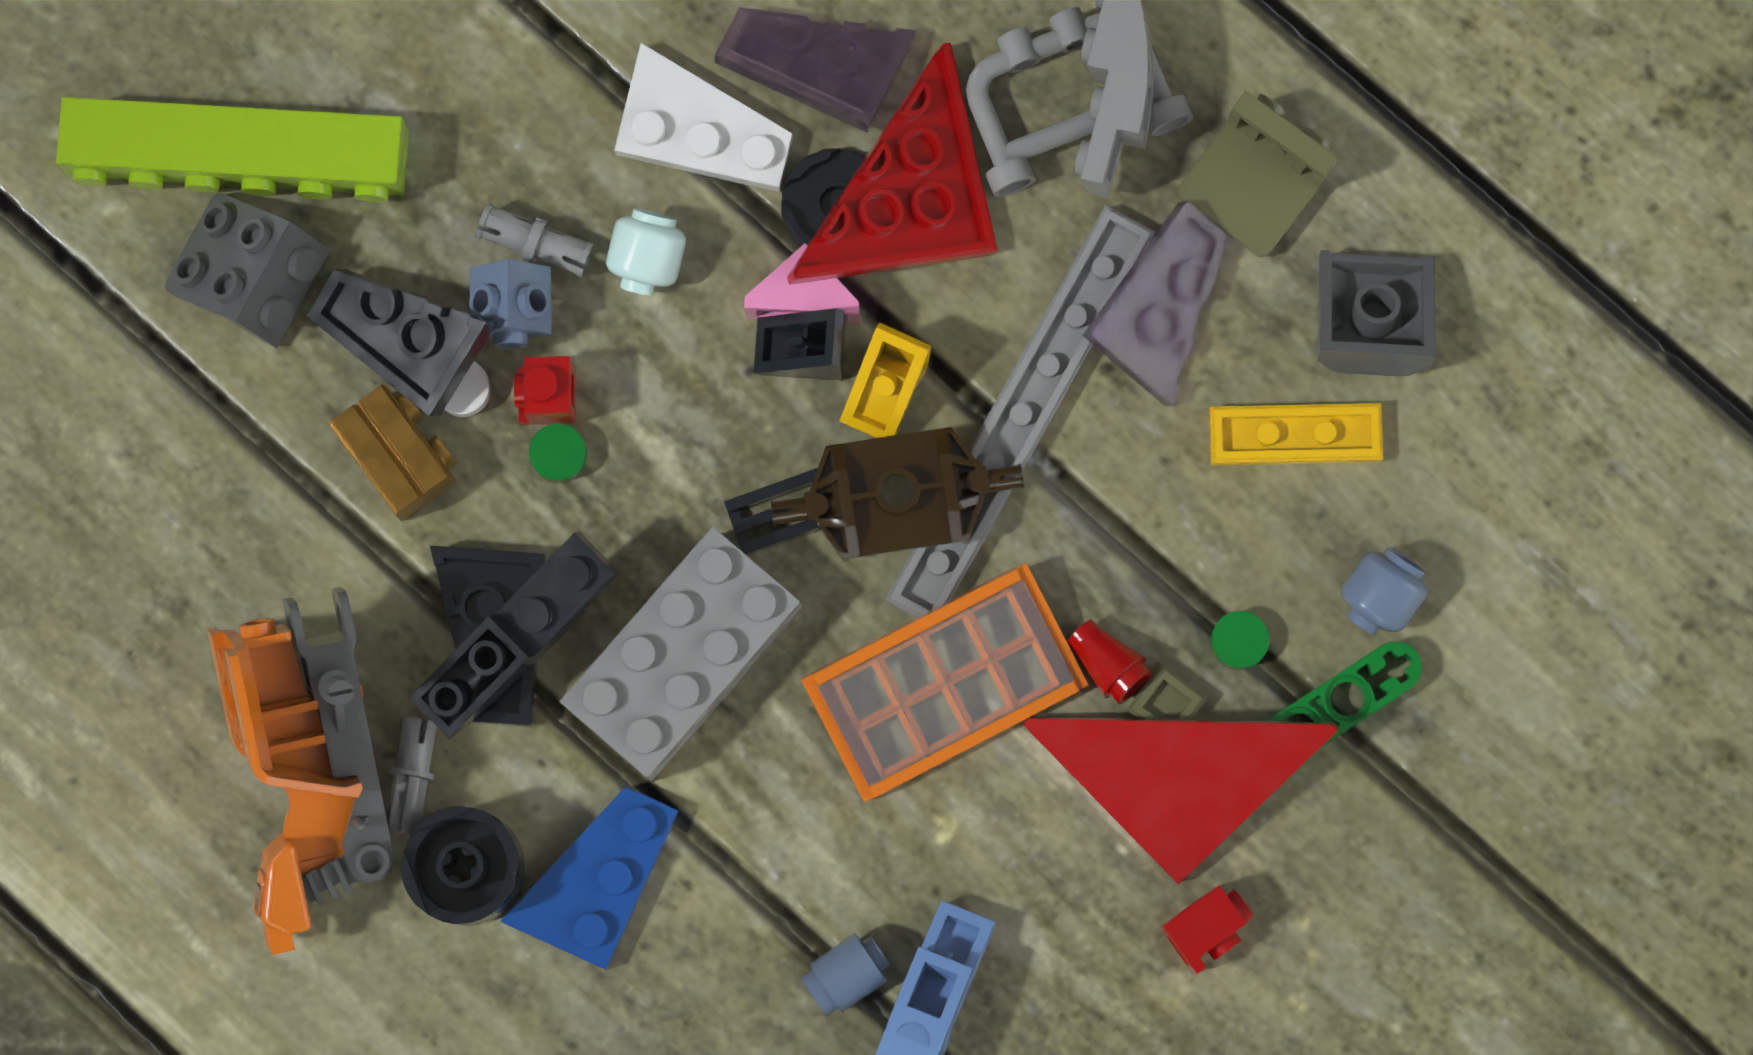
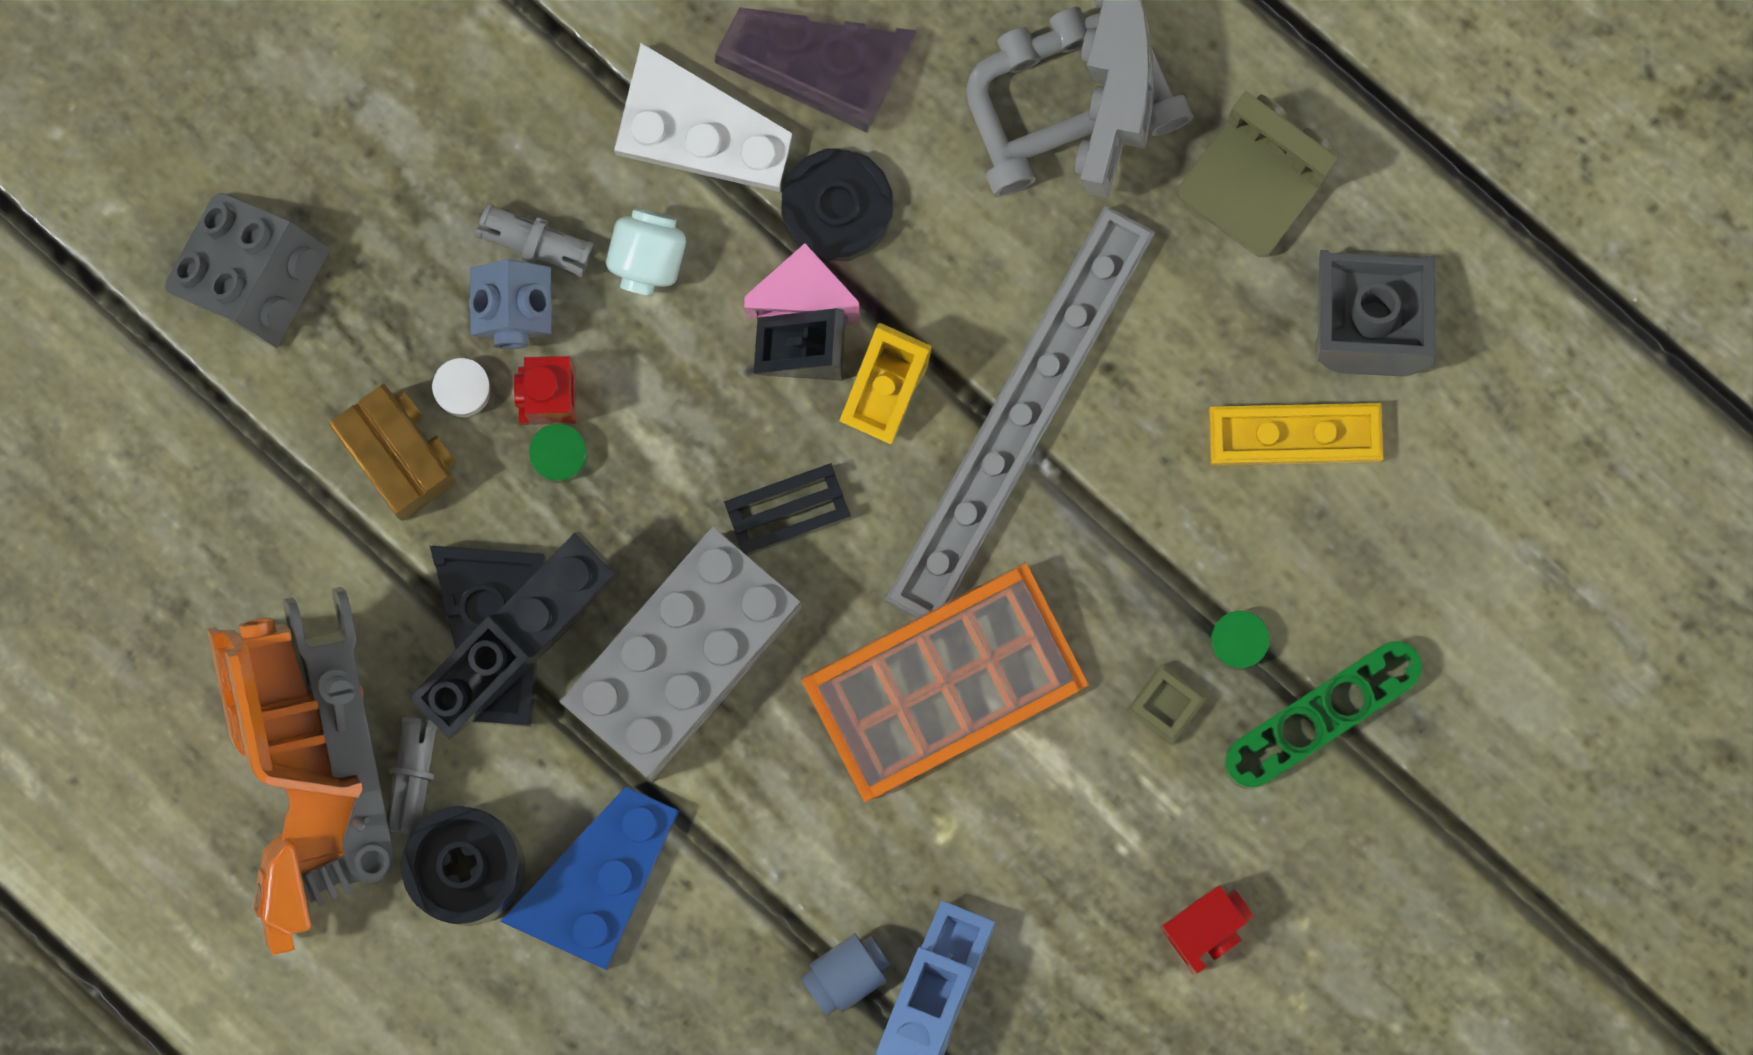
(232, 148): lime brick -> none
(402, 336): black wing -> none
(858, 522): dark brown plate -> none
(913, 194): red tile -> none
(1111, 663): red cone -> none
(1156, 305): clear purple wing -> none
(1179, 780): red tile -> none
(1384, 591): sand blue head -> none

